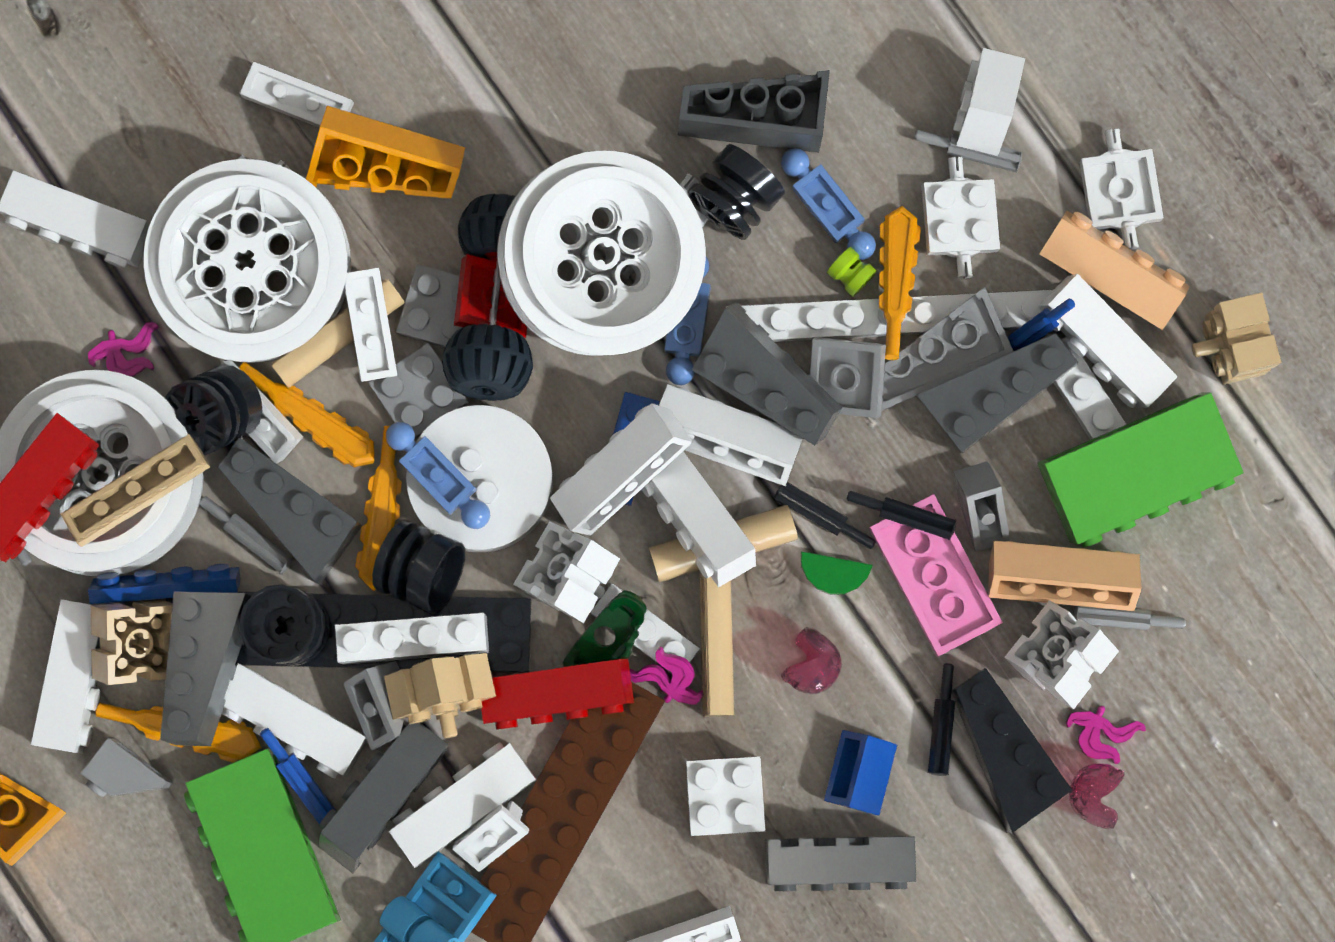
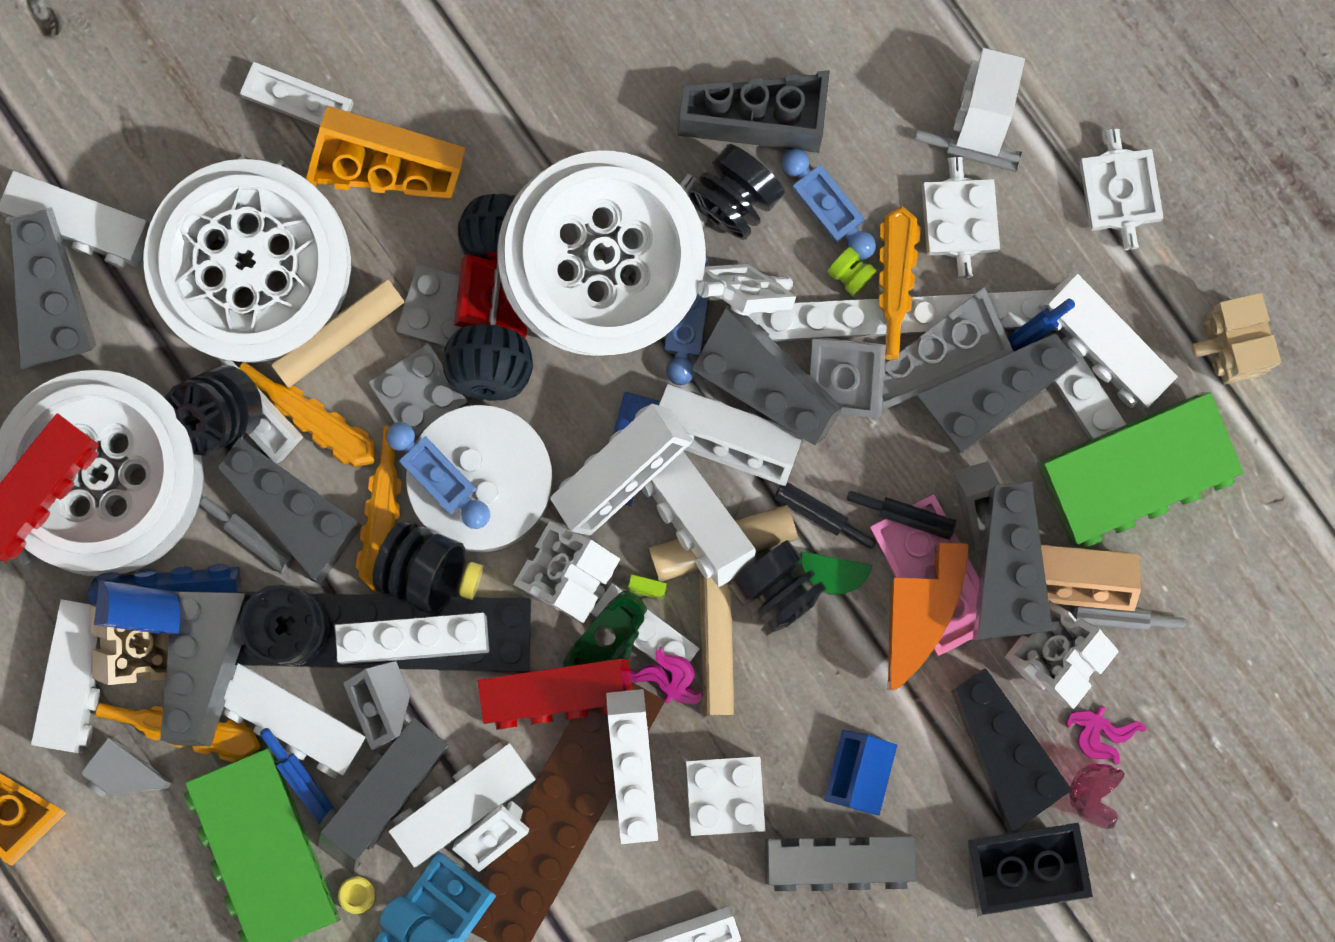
(47, 296): none -> dark grey wedge
(115, 359): dark pink piece -> none
(135, 490): tan brick -> none
(137, 608): none -> blue brick
(356, 895): none -> light yellow tile
(370, 324): white plate -> none
(440, 689): tan brick -> none
(470, 580): none -> light yellow tile
(632, 766): none -> white brick
(647, 587): none -> lime tile
(747, 289): none -> white plate
(777, 588): none -> black wheel
(819, 668): clear pink helmet -> none
(923, 611): none -> orange slope
(942, 726): black axle -> none
(1012, 568): none -> dark grey wedge
(1028, 869): none -> black slope
(1115, 269): light nougat brick -> none

